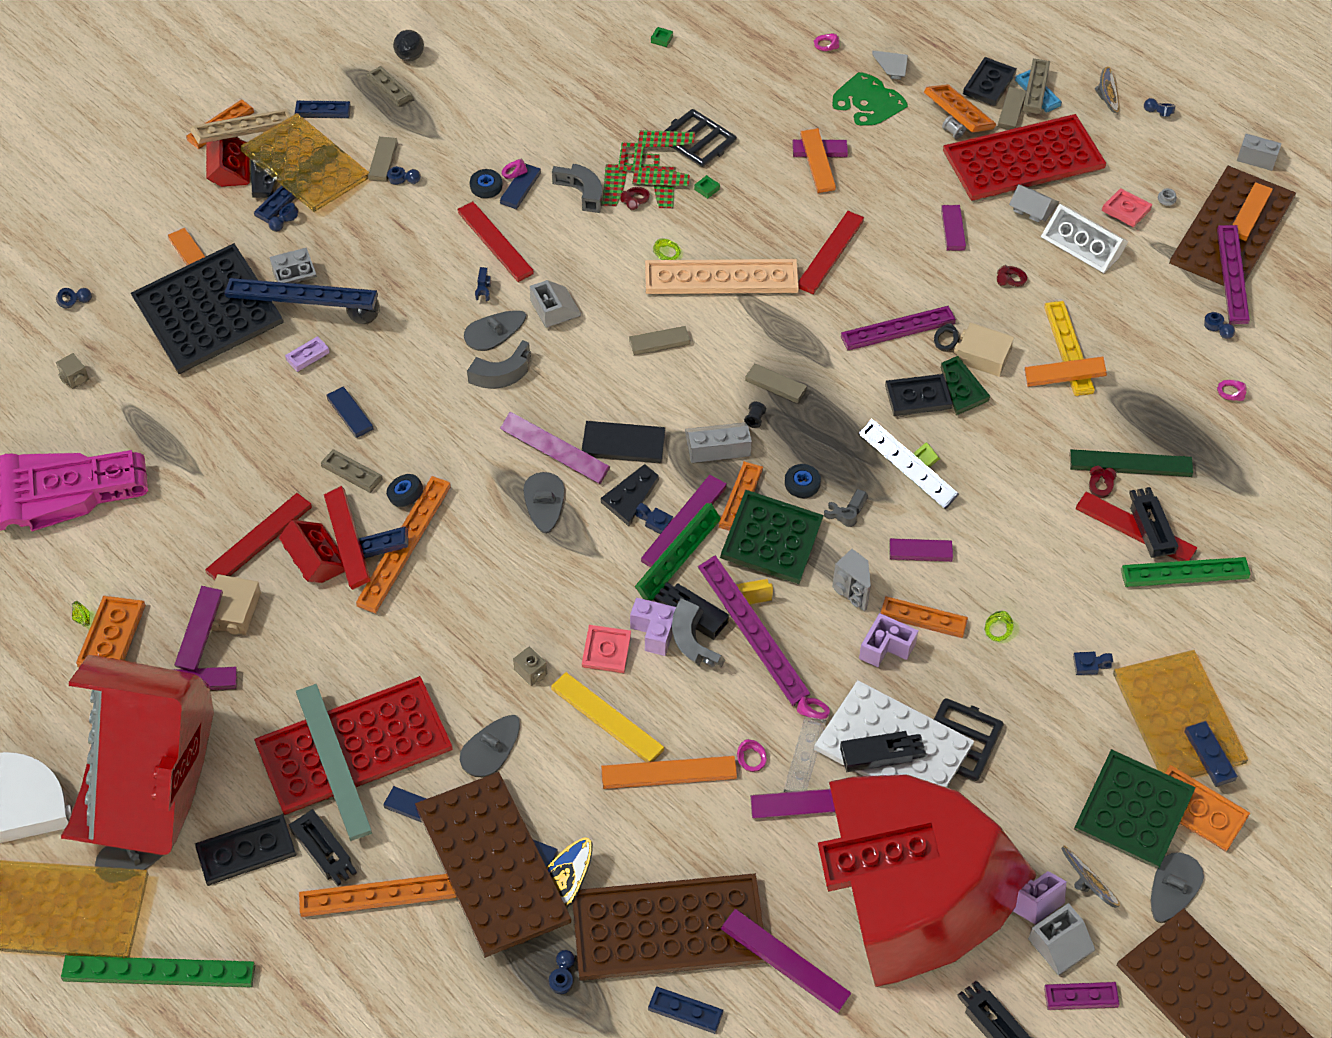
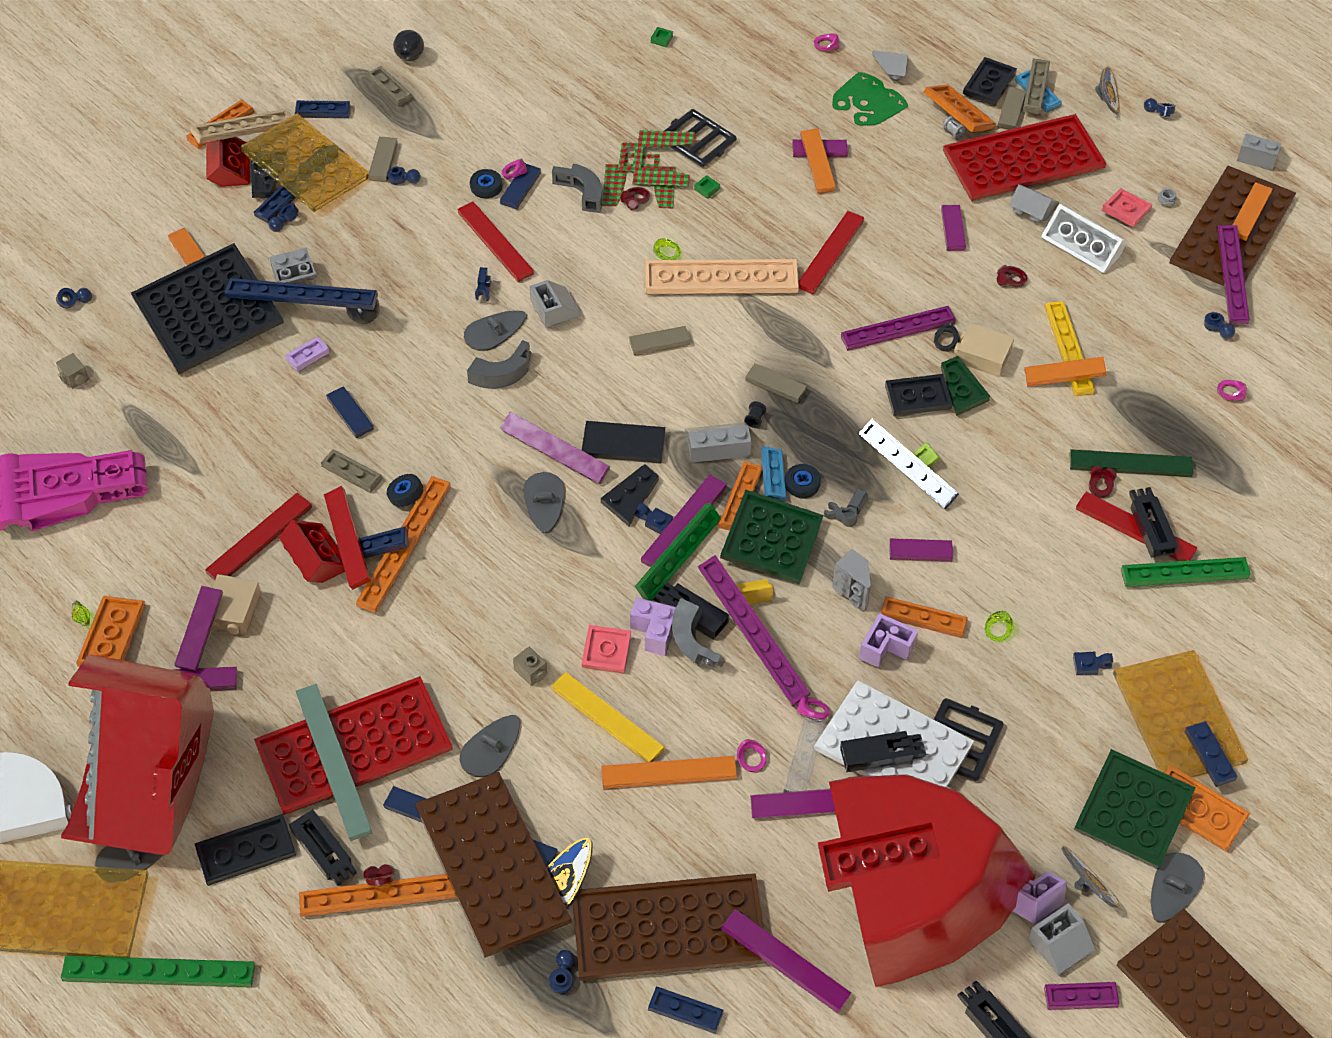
(379, 876): none -> dark red piece
(773, 473): none -> dark azure tile

